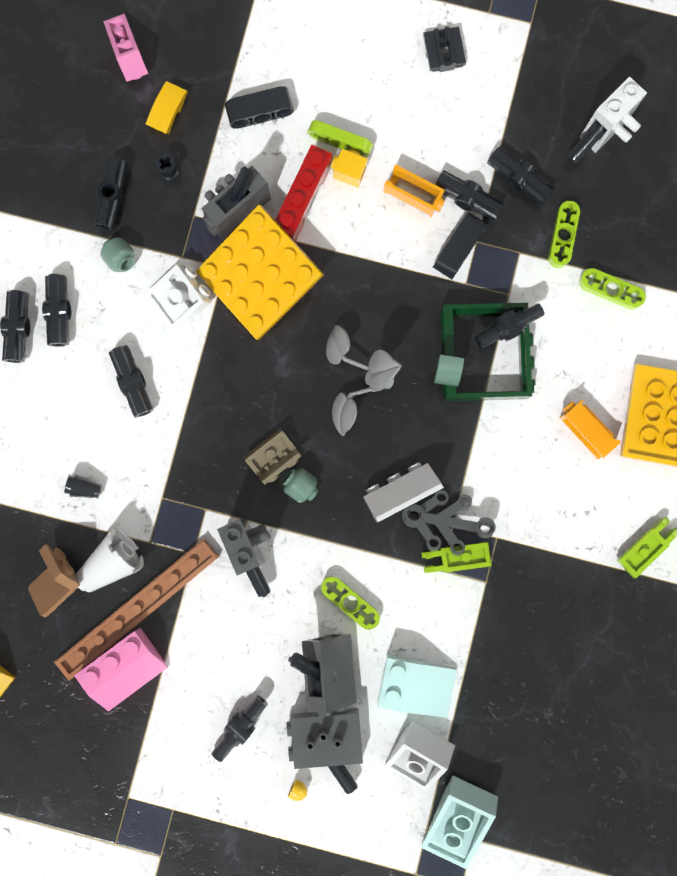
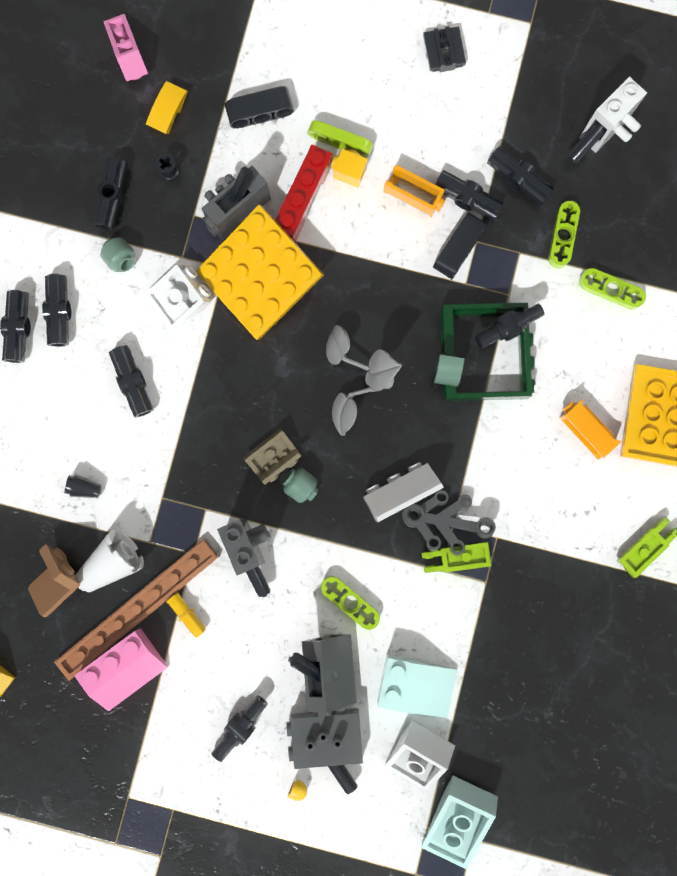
(186, 615): none -> yellow axle

